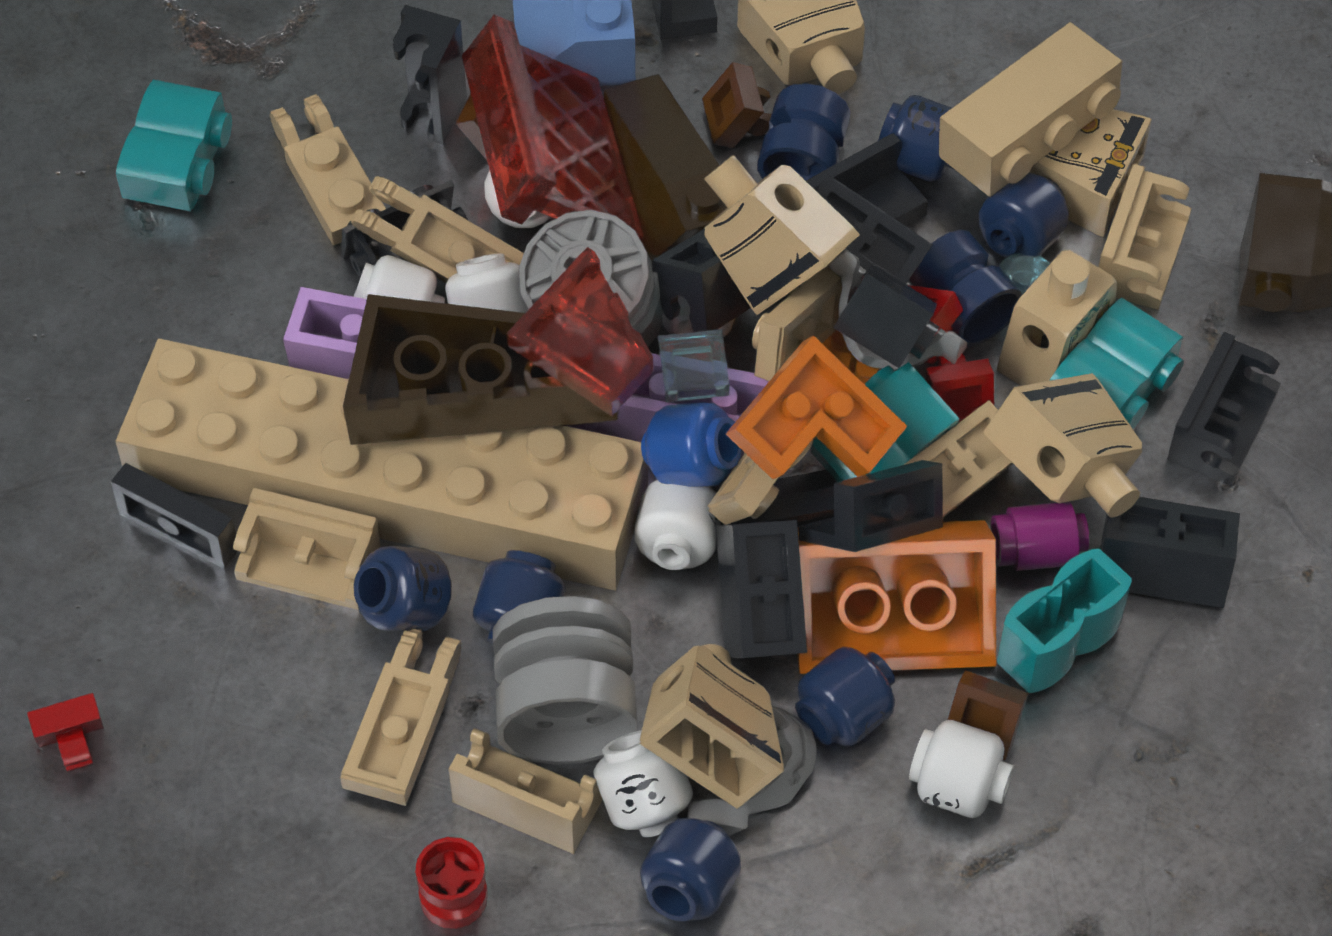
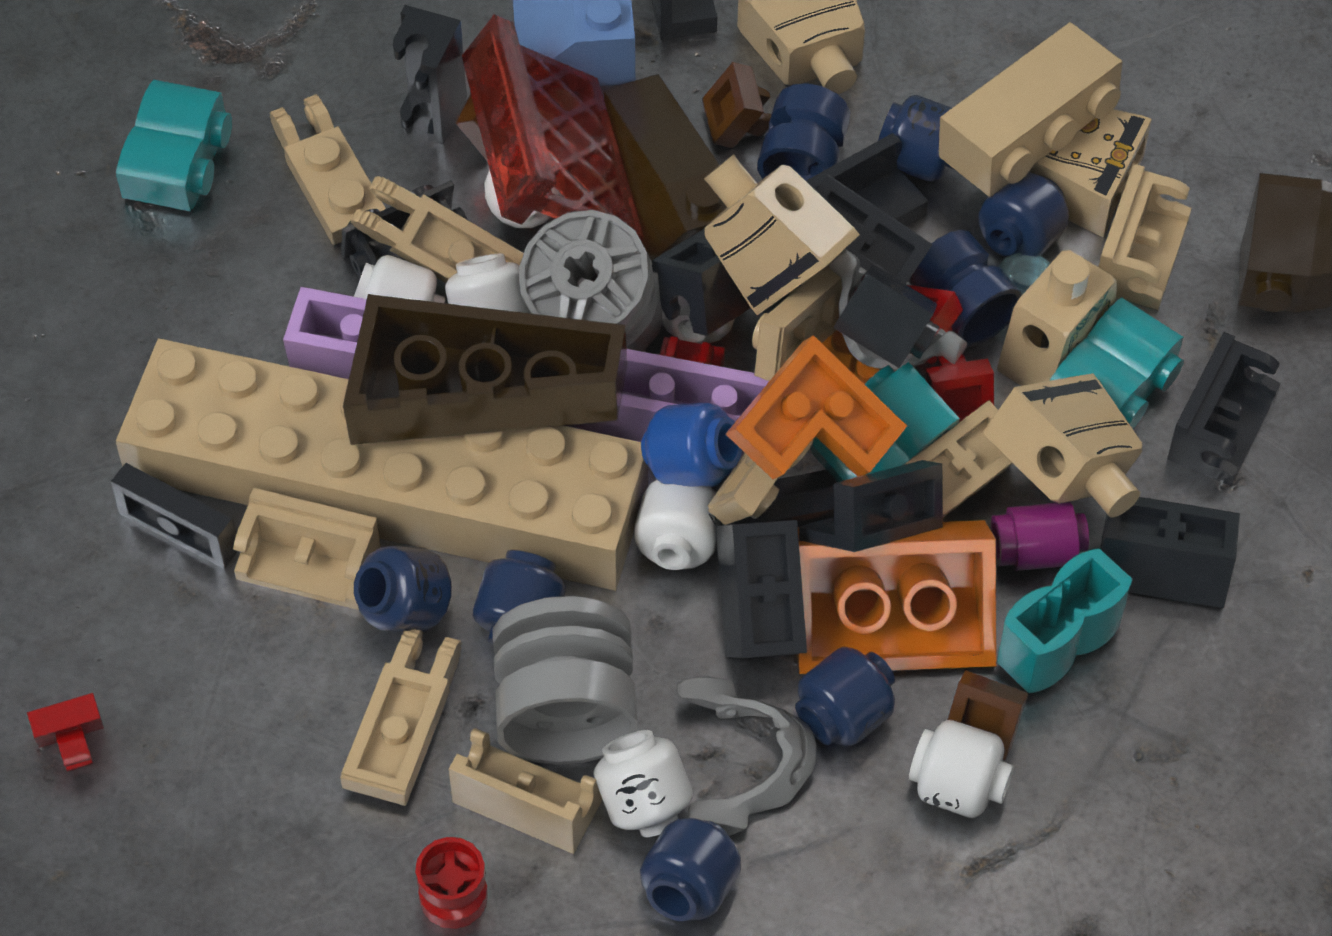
(584, 336): clear red wing -> none
(693, 365): clear light blue tile -> none
(714, 725): tan torso -> none

